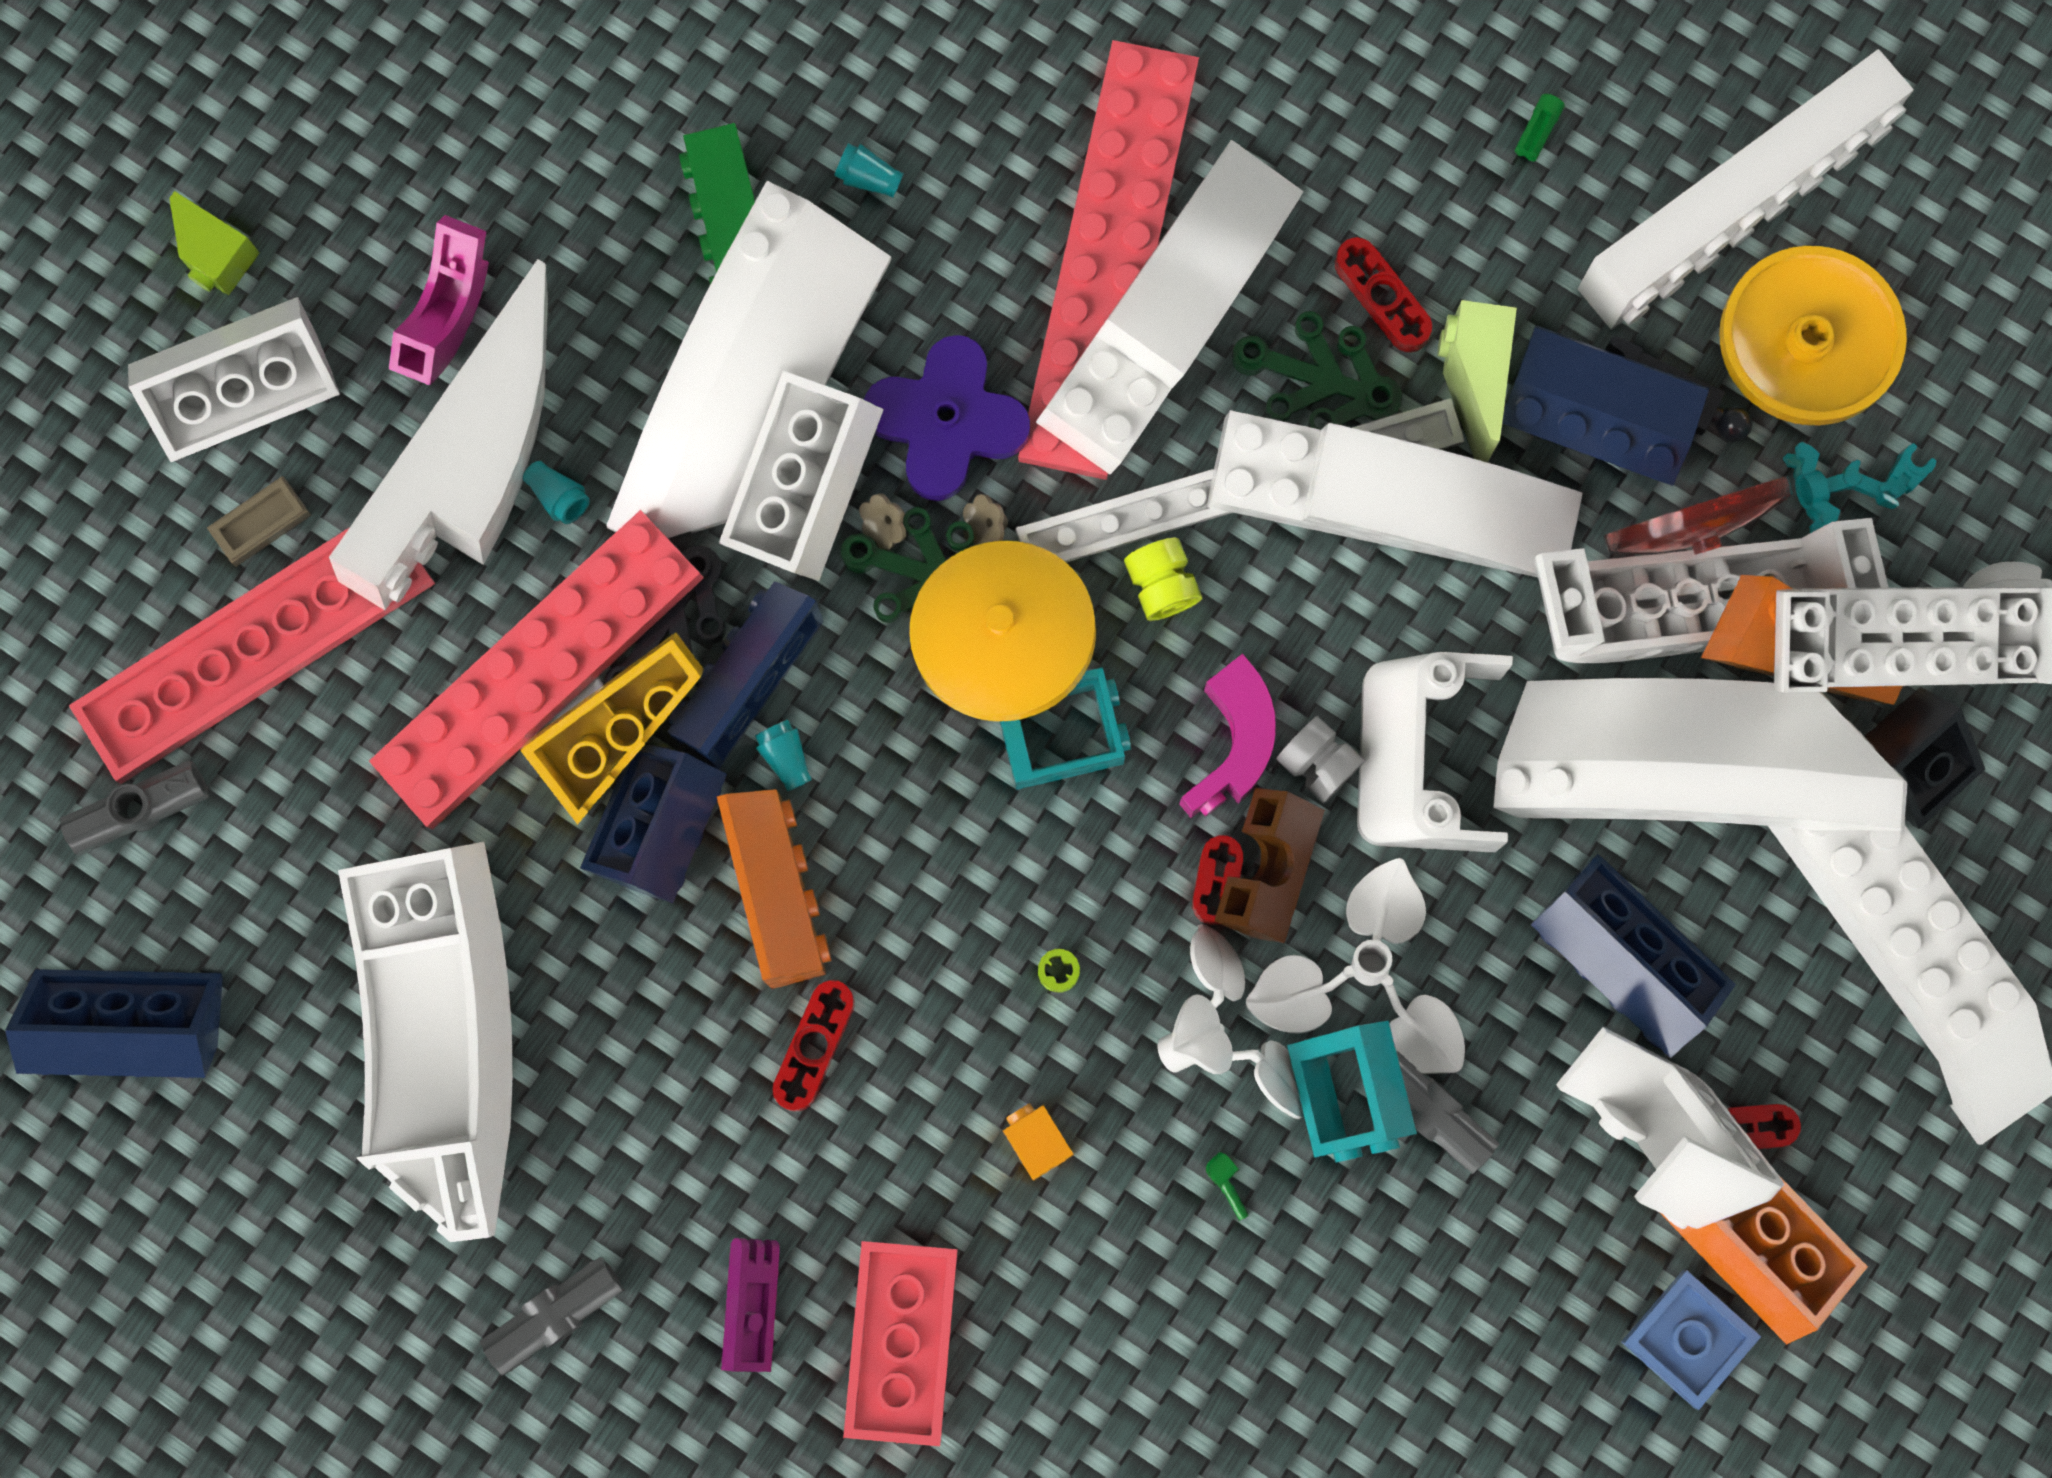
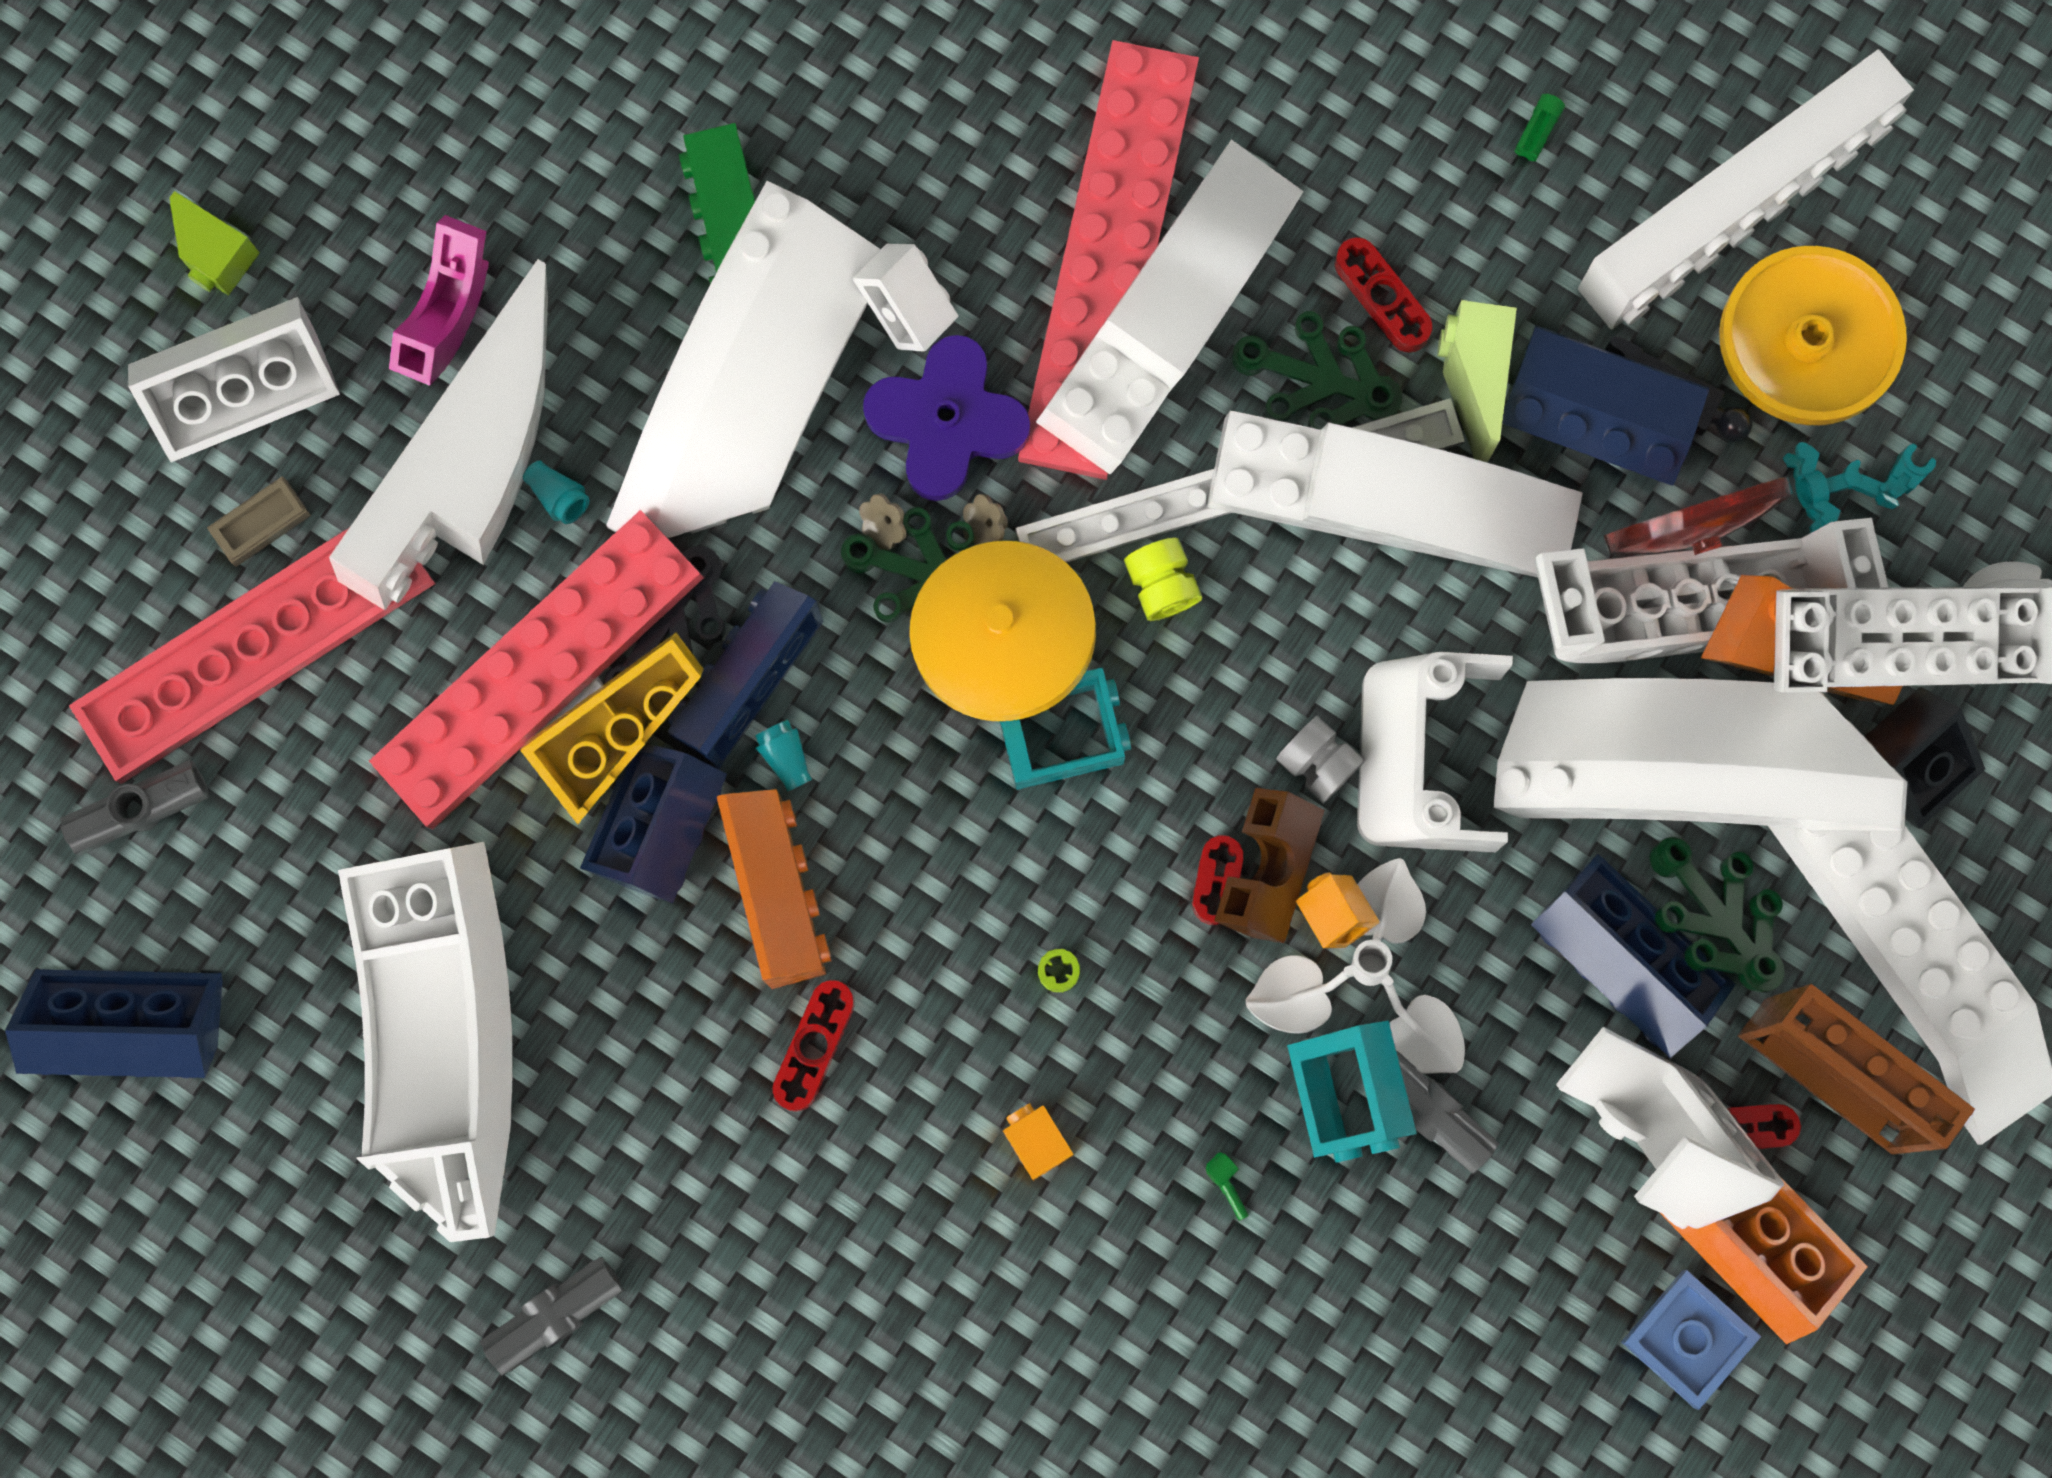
(750, 1305): magenta hinge -> none
(801, 475): white slope -> none
(867, 171): teal cone -> none
(900, 1343): coral plate -> none
(906, 296): none -> white brick
(1201, 1038): white plant -> none
(1251, 718): dark pink arch -> none
(1336, 910): none -> light orange brick
(1722, 919): none -> dark green plant
(1856, 1071): none -> dark orange window

